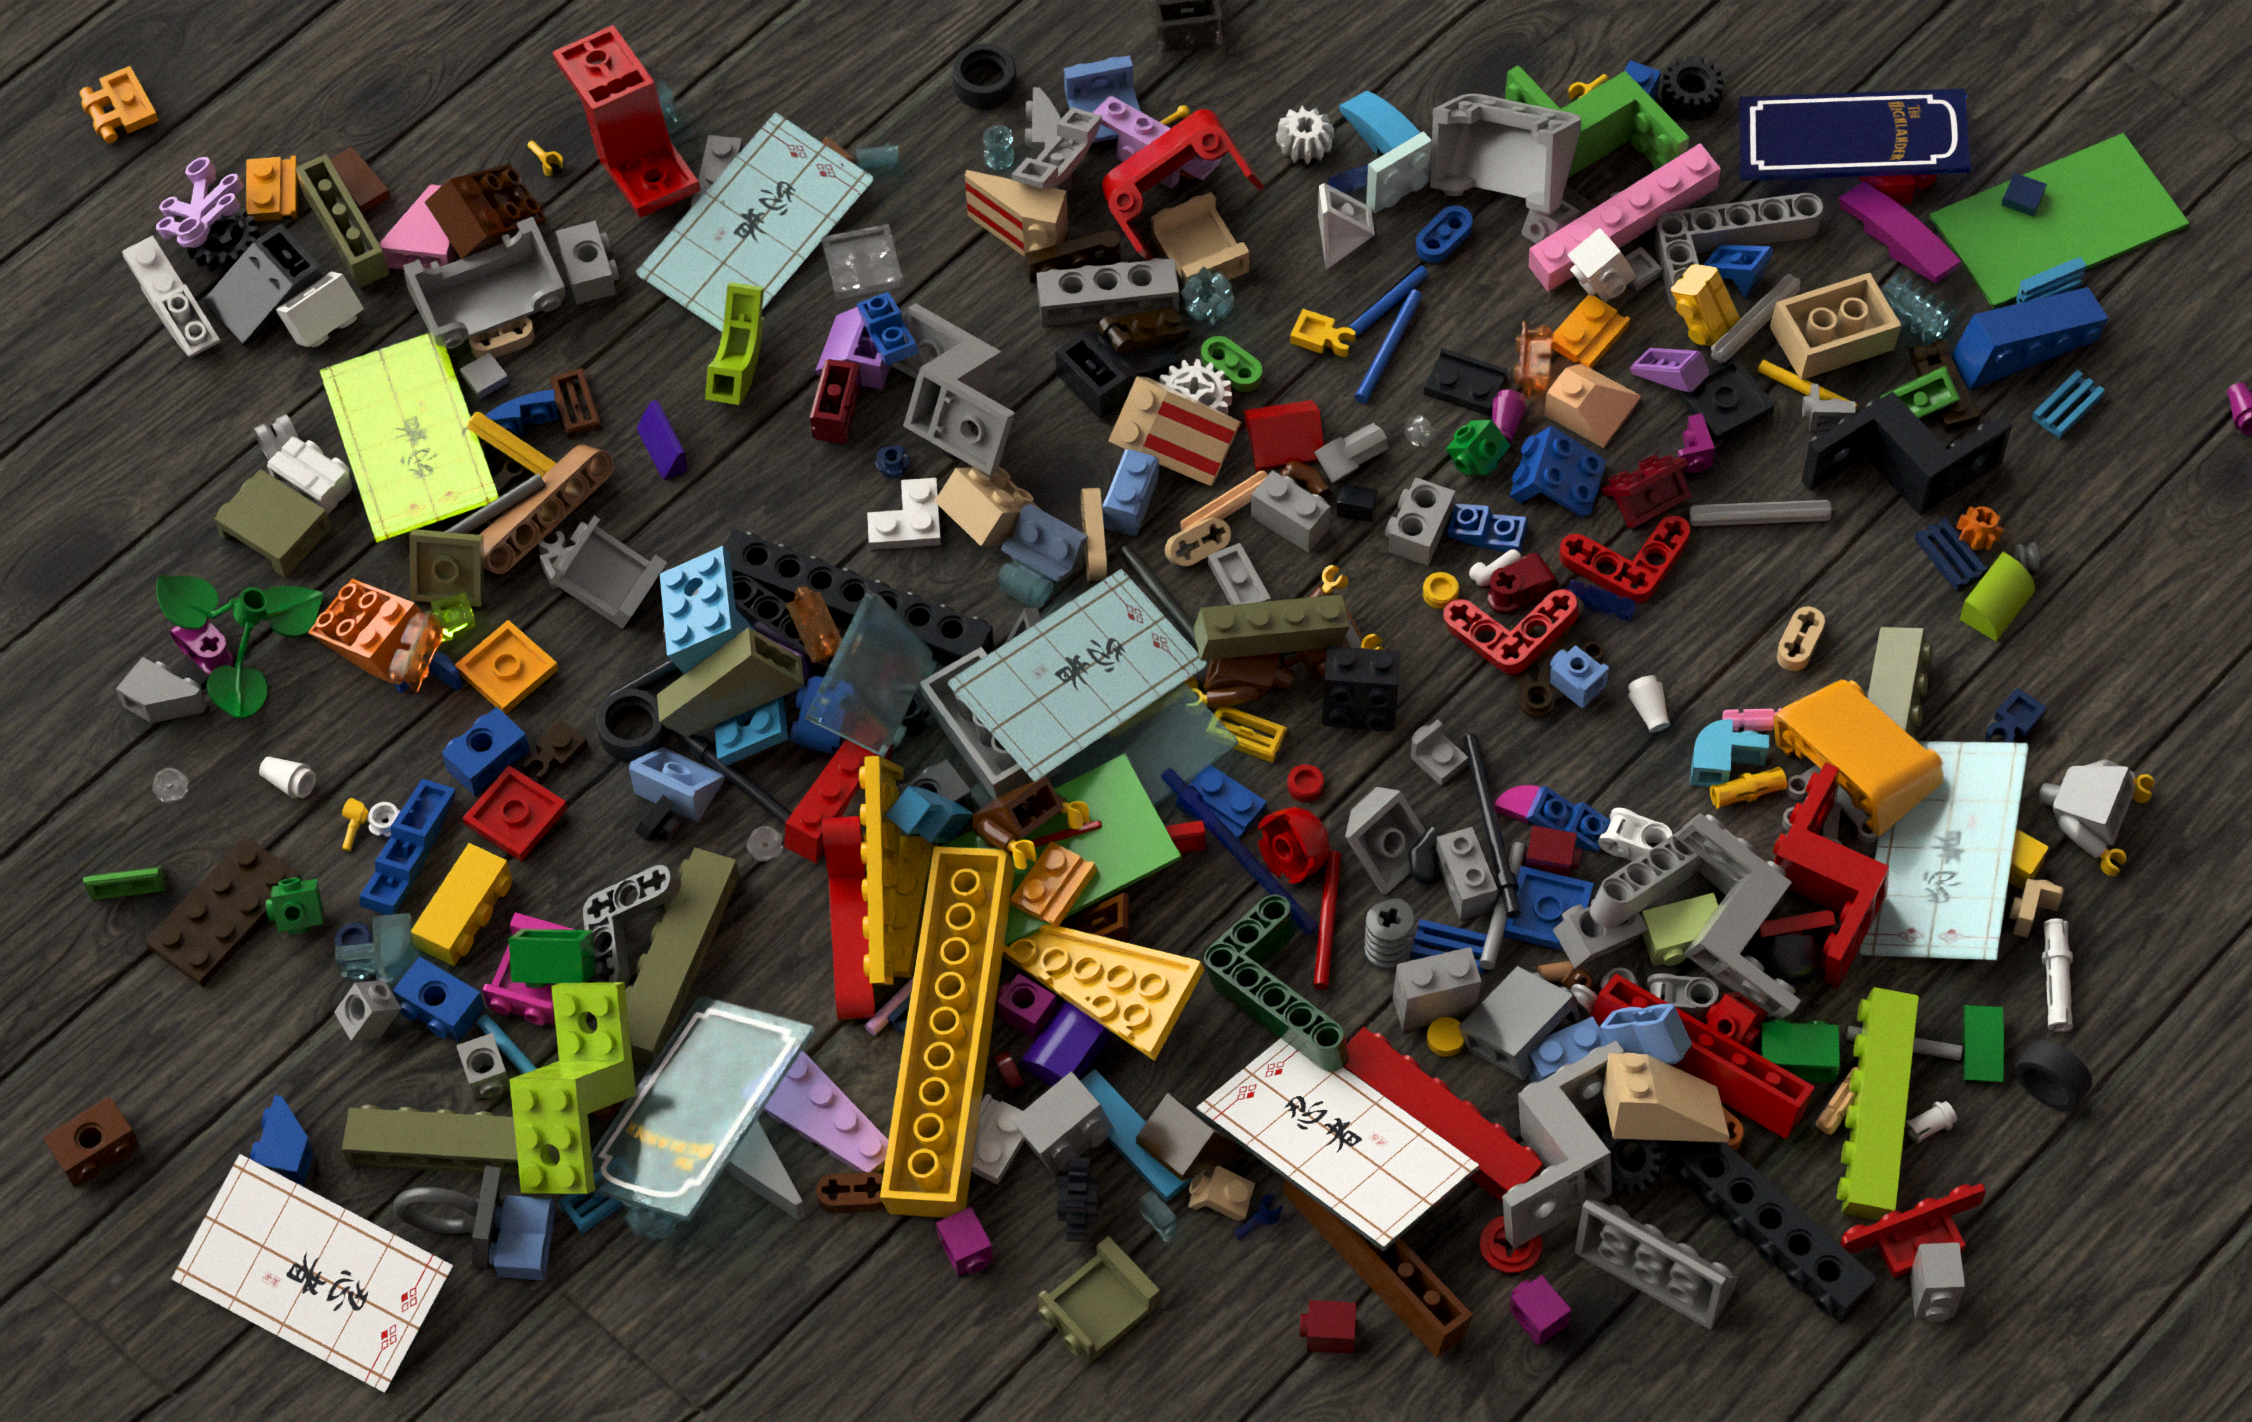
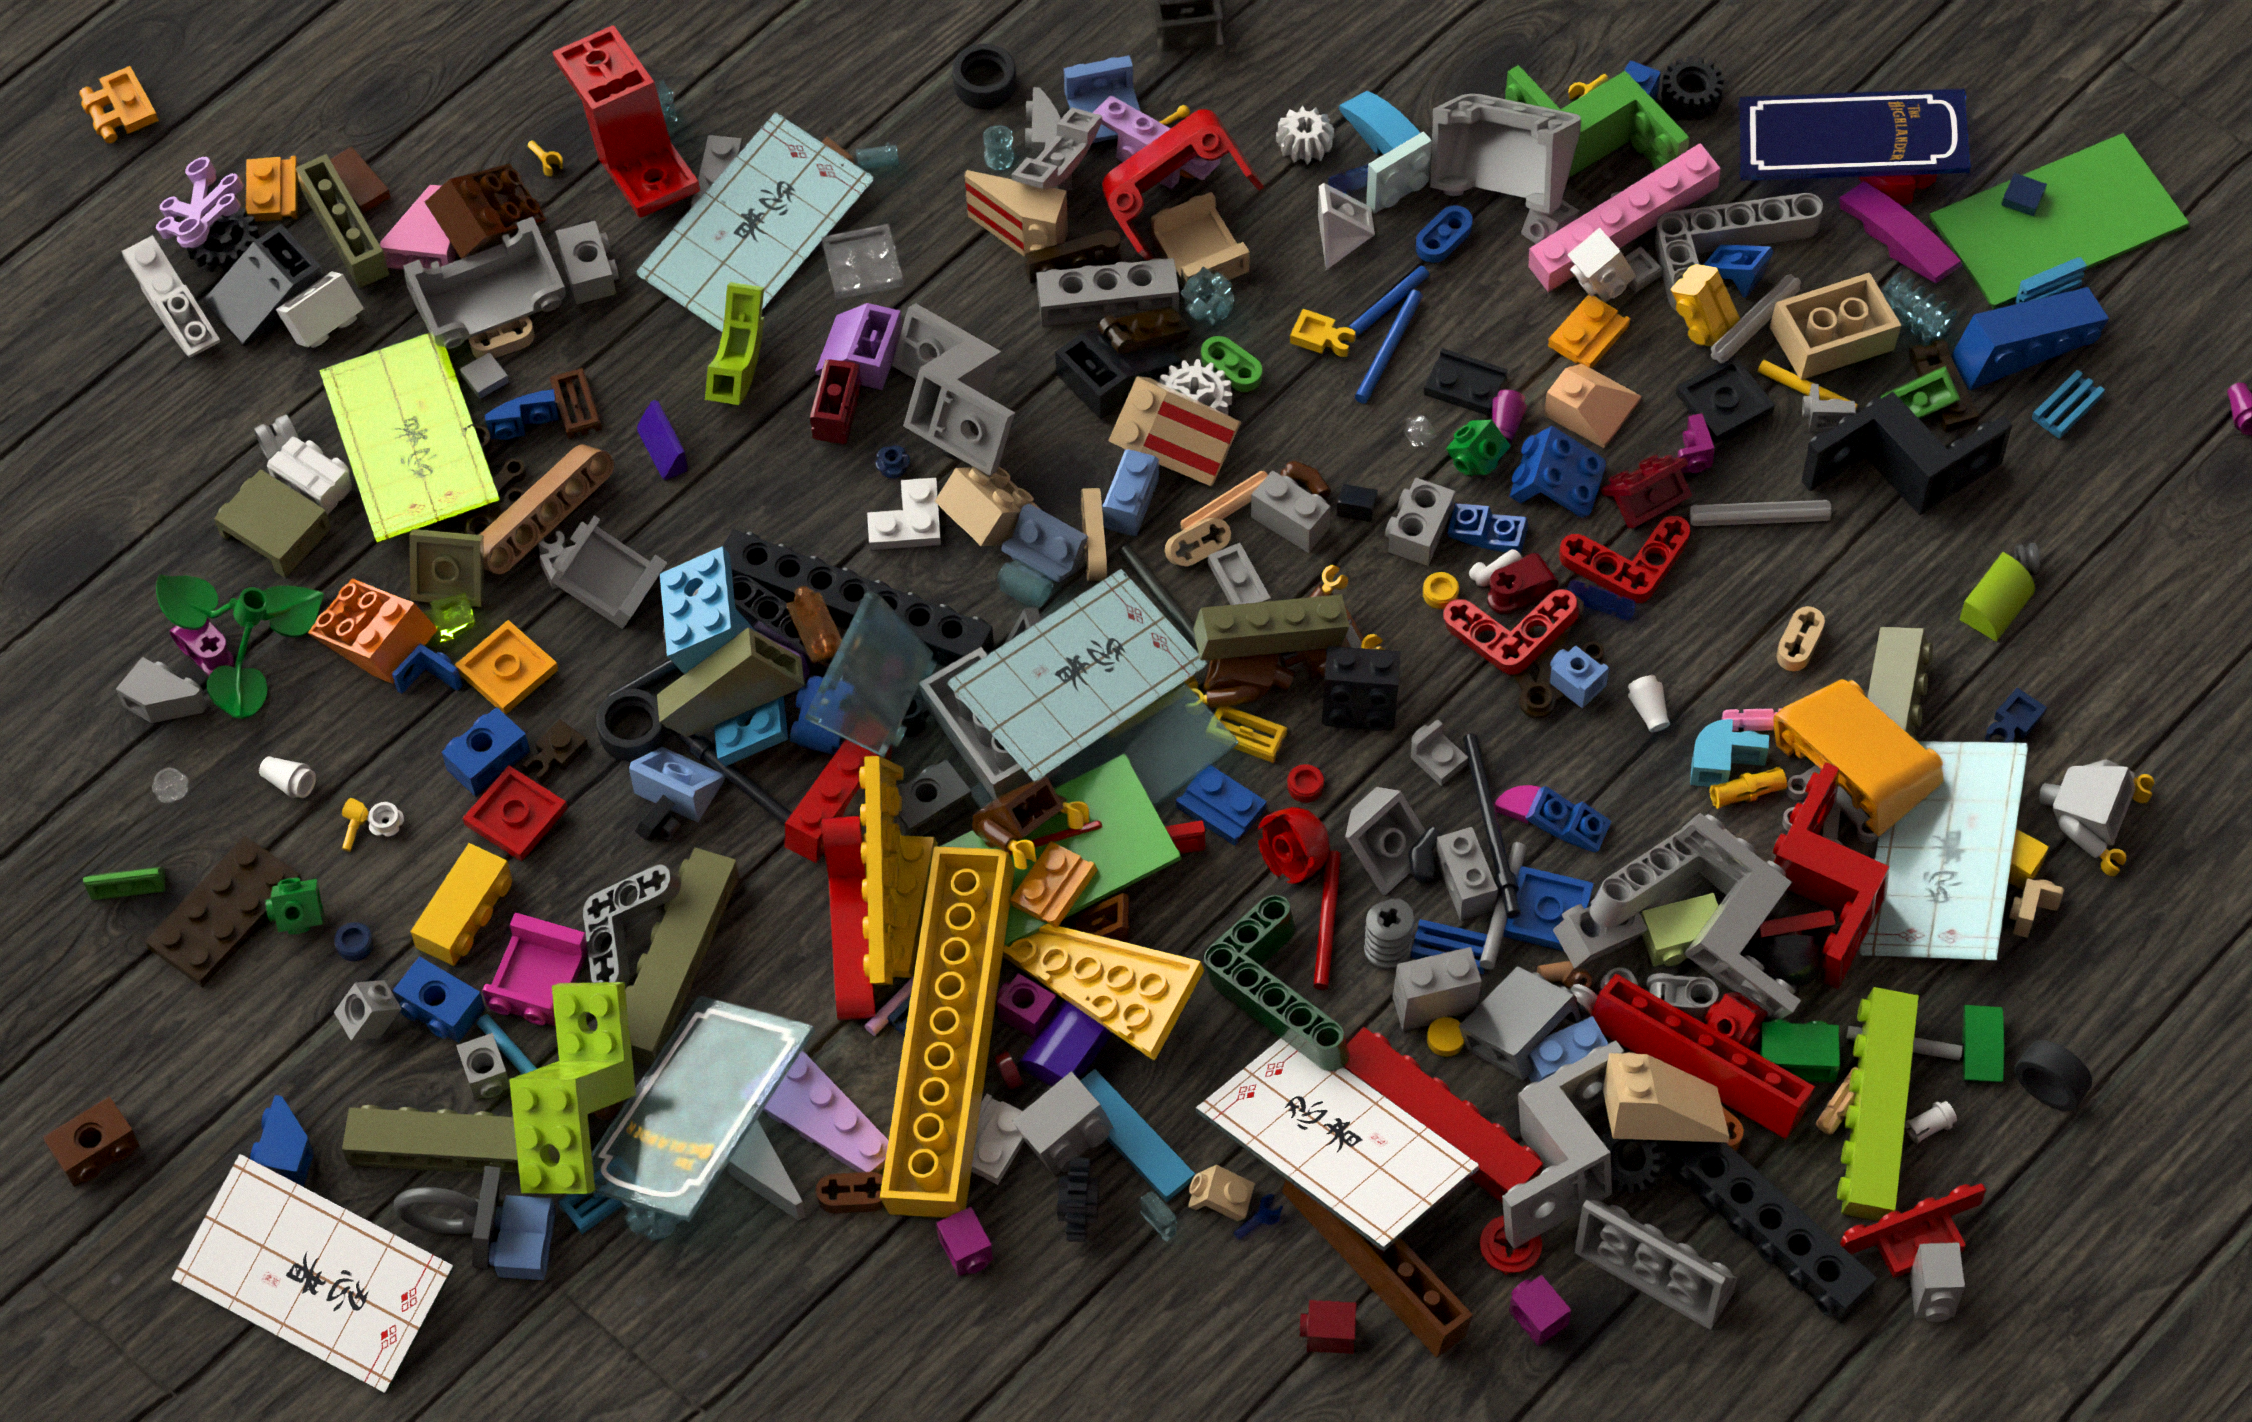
(388, 955): clear light blue brick -> none
(408, 847): blue slope -> none
(423, 637): clear orange hinge -> none
(498, 505): dark grey bar -> none
(510, 444): yellow axle -> none
(551, 956): green piece -> none
(765, 835): clear plate -> none
(887, 328): blue slope -> none
(929, 815): dark azure slope -> none
(1099, 1302): olive panel -> none
(1185, 1140): dark brown slope -> none
(1192, 801): clear blue bar -> none
(1284, 434): red slope -> none
(1345, 455): light grey piece -> none
(1530, 346): clear orange hinge -> none
(1553, 851): dark red brick -> none
(1632, 835): white piece -> none
(1648, 1031): medium blue brick -> none
(1674, 369): medium lavender slope -> none
(1977, 568): dark blue tile -> none
(1979, 528): orange gear -> none
(2057, 962): white pin -> none

